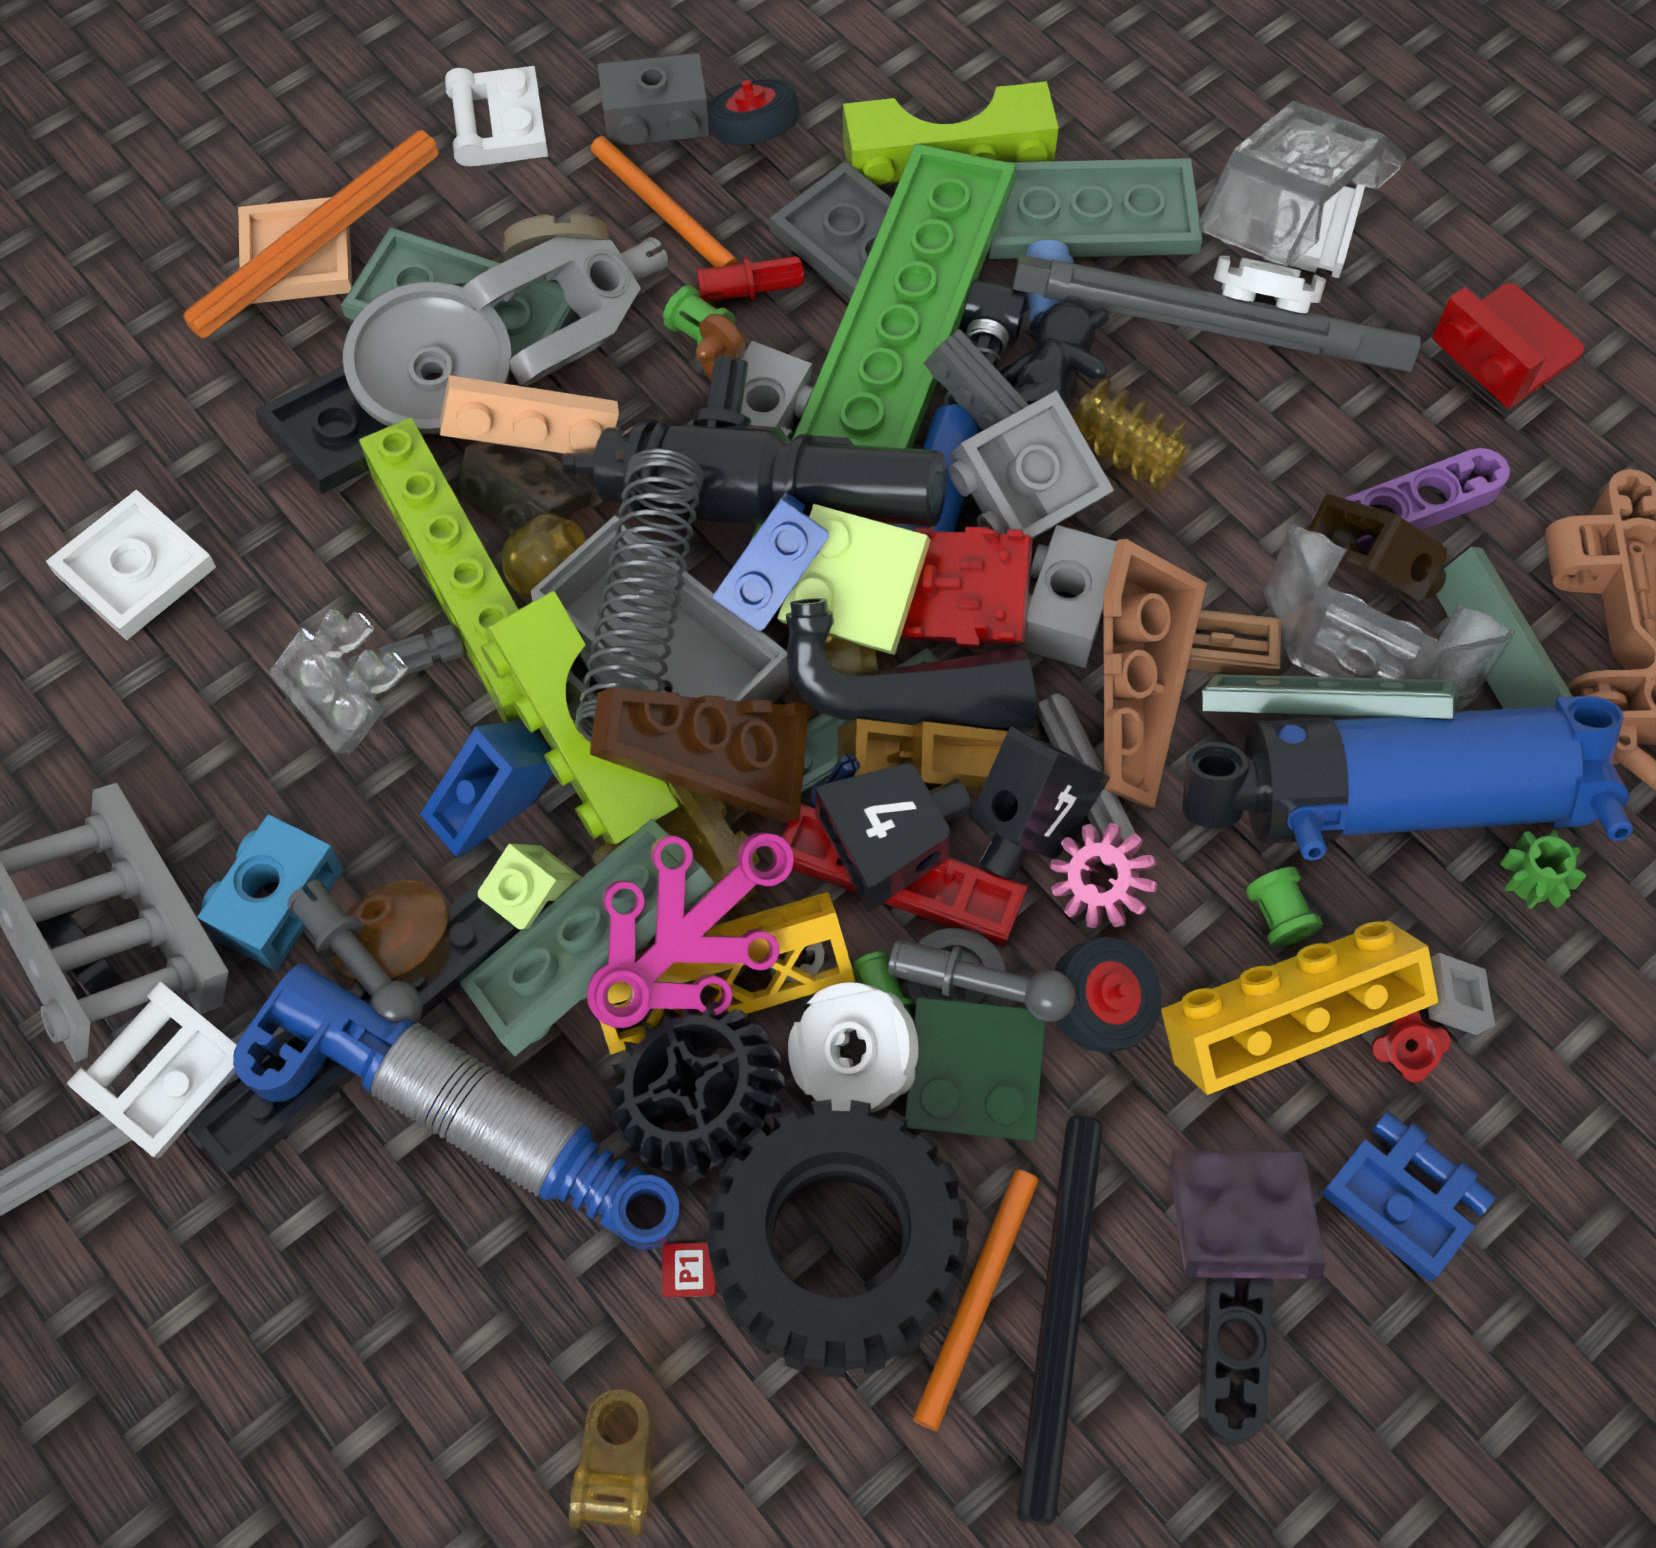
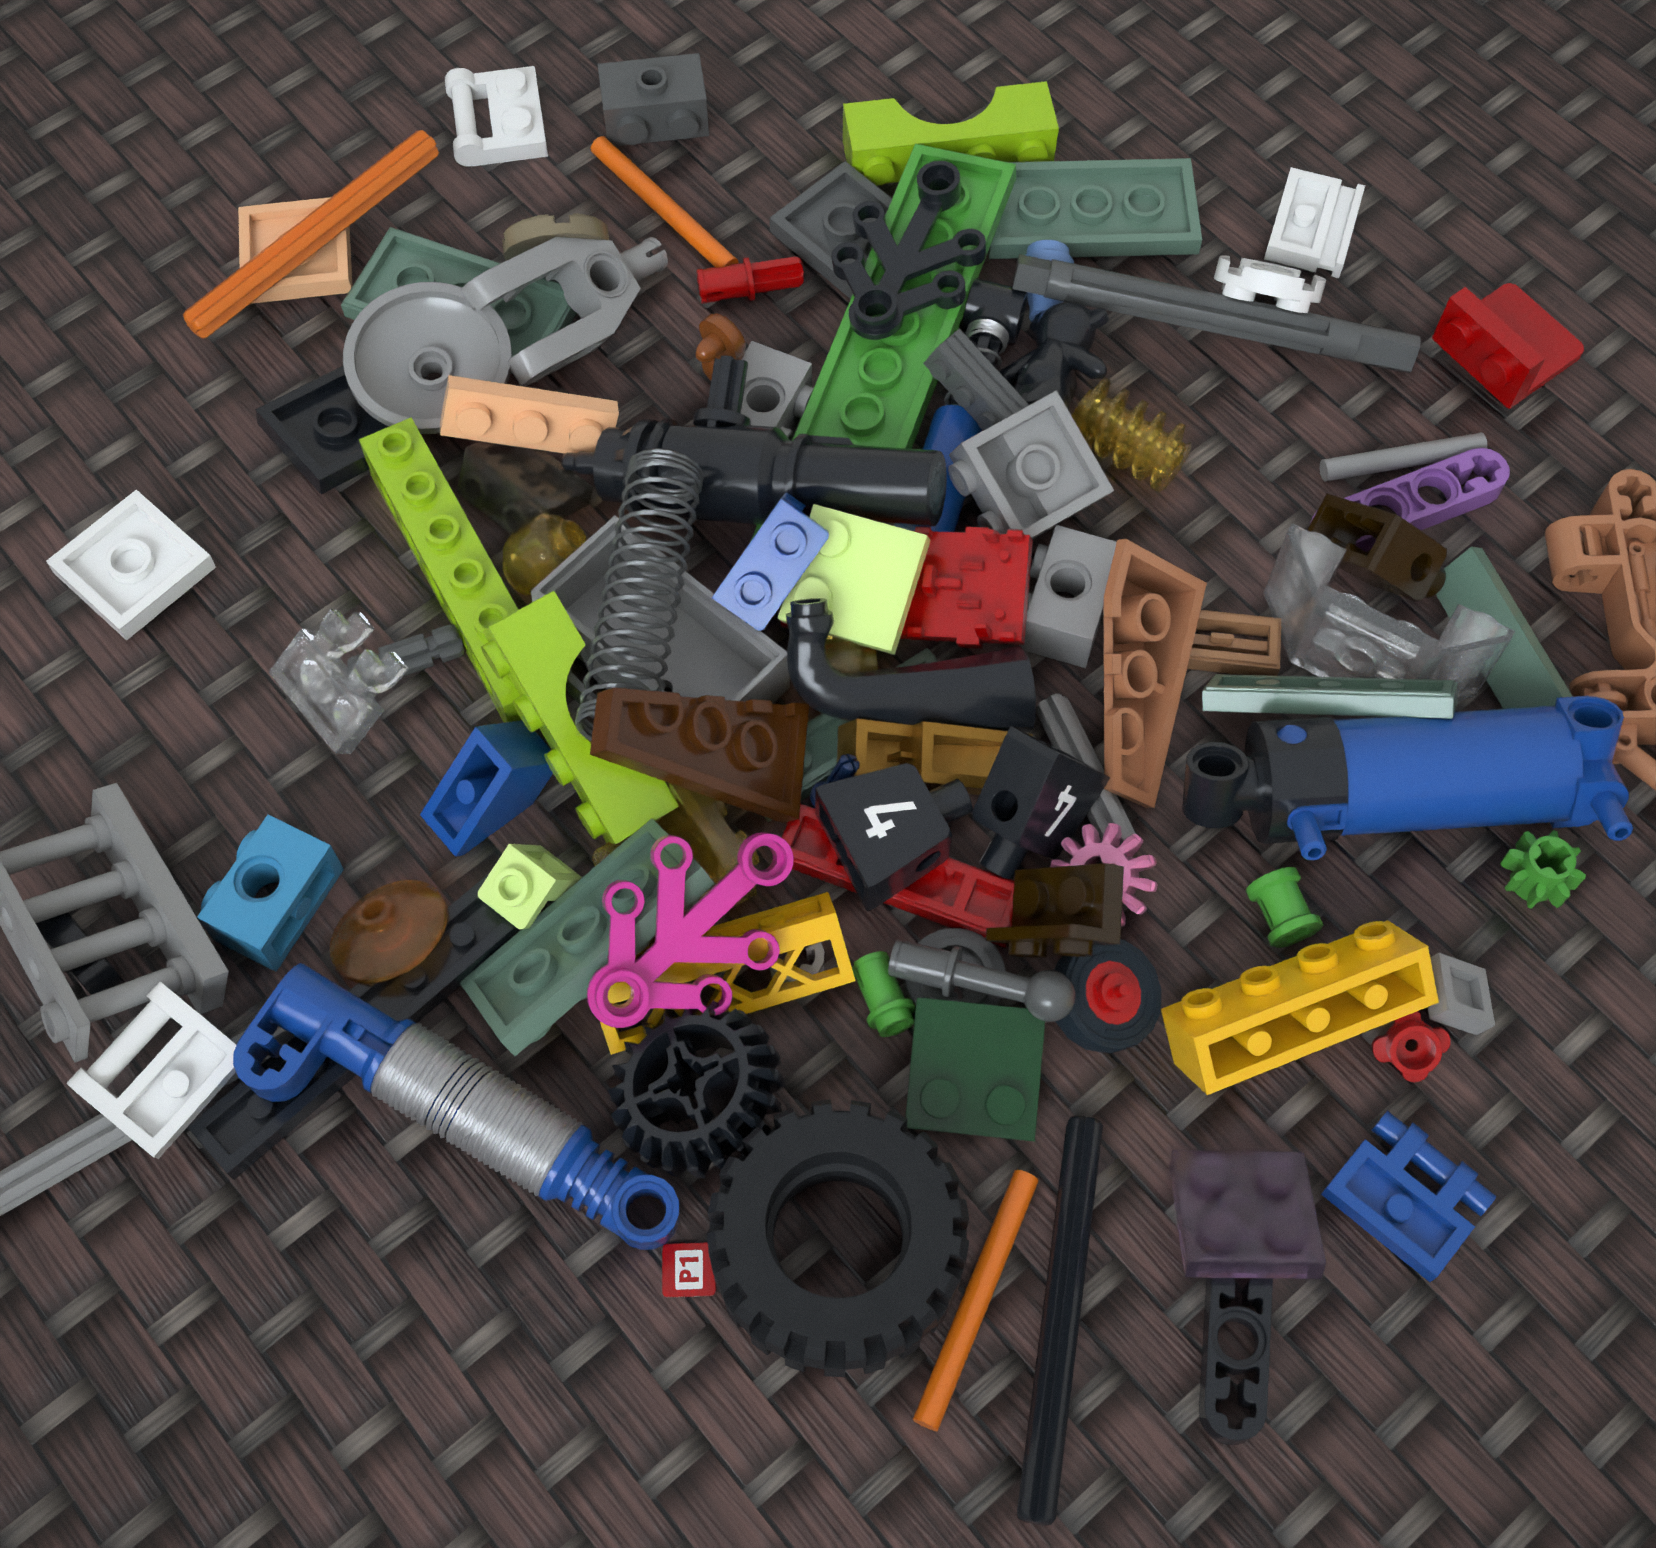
(339, 936): dark grey pin -> none
(613, 1469): clear yellow piece -> none
(694, 309): bright green bush -> none
(753, 111): black wheel -> none
(890, 1041): white plate -> none
(938, 191): none -> black plant
(1063, 910): none -> dark brown bracket
(1286, 173): clear slope -> none
(1399, 457): none -> light grey bar

